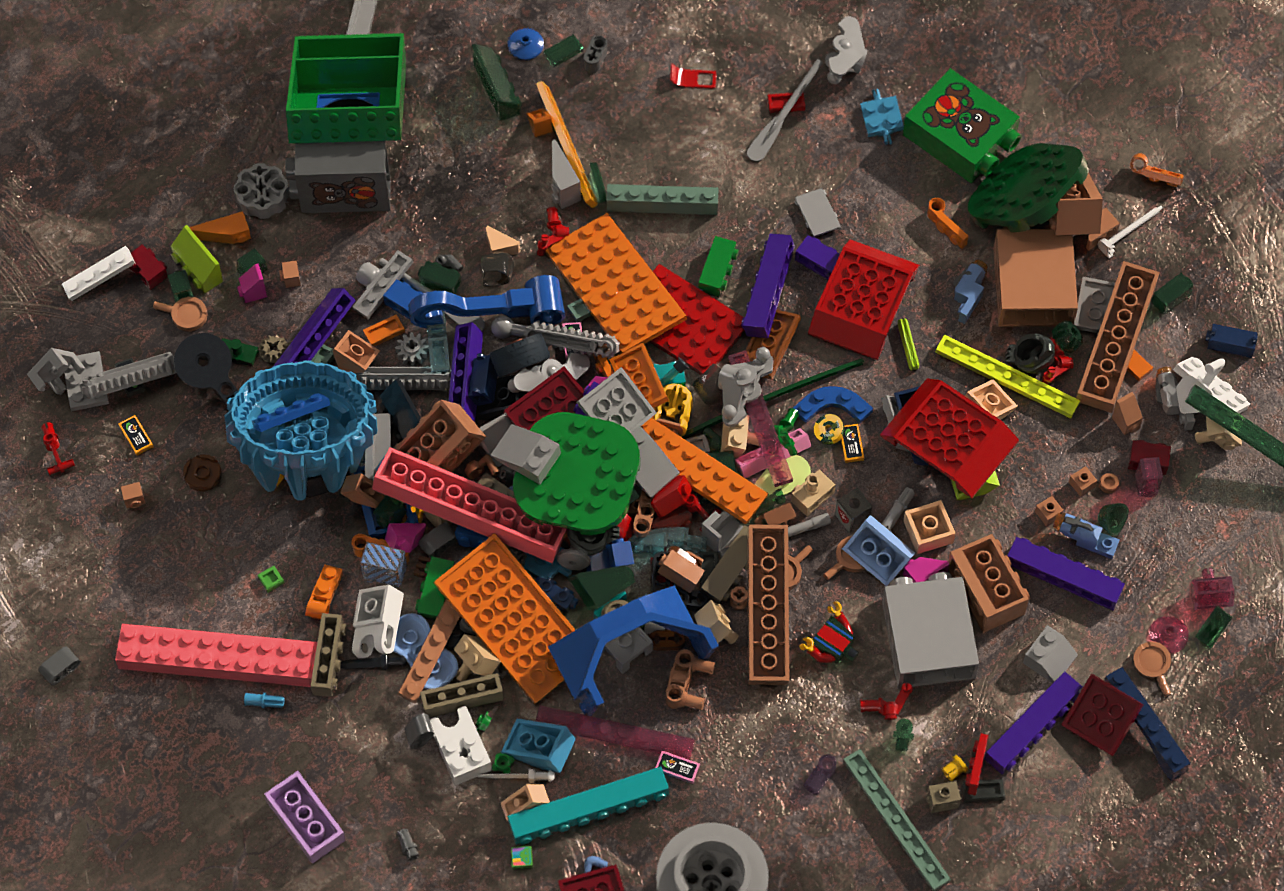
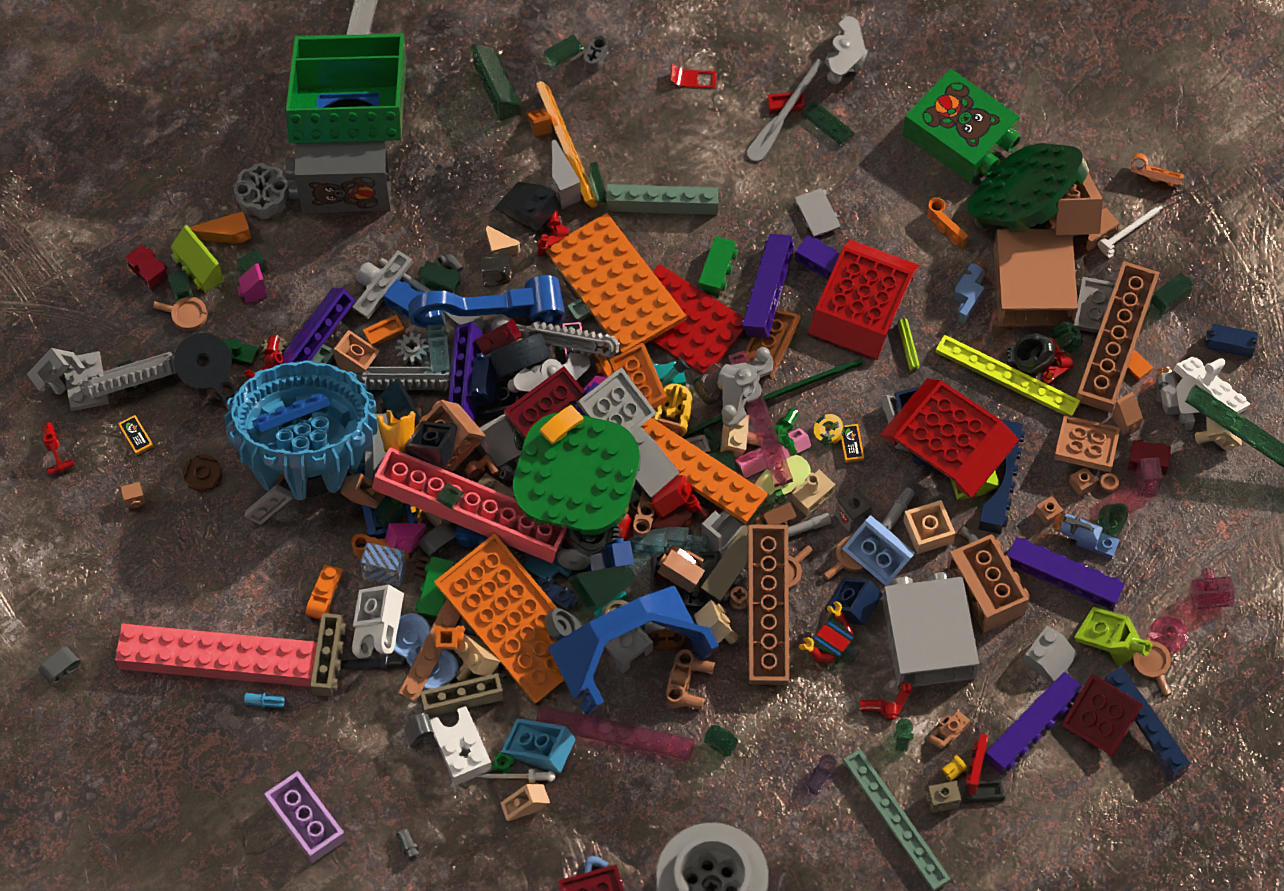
(98, 273): white plate -> none
(268, 504): none -> light grey plate
(270, 579): bright green tile -> none
(272, 356): none -> red pin
(290, 274): nougat plate -> none
(397, 431): none -> light orange hair
(432, 443): none -> black slope
(449, 638): none -> orange piece
(450, 496): none -> clear green plate
(483, 722): green plate -> none
(498, 337): none -> dark red brick
(521, 857): tile -> none
(525, 50): blue dish -> none
(527, 452): light grey slope -> none
(529, 204): none -> black slope
(560, 424): none -> light orange slope
(561, 623): none -> dark grey piece
(588, 805): teal brick -> none
(678, 767): tile -> none
(721, 740): none -> clear green gear
(827, 123): none -> clear green tile
(833, 397): blue plate -> none
(857, 599): none -> dark blue slope
(882, 116): dark azure plate -> none
(923, 567): dark pink slope -> none
(950, 730): none -> nougat piece
(968, 534): none -> dark grey arm
(992, 398): light nougat slope -> none
(994, 510): none -> dark blue arch
(1087, 443): none -> nougat plate
(1113, 634): none -> lime plate
(1214, 627): clear green slope -> none

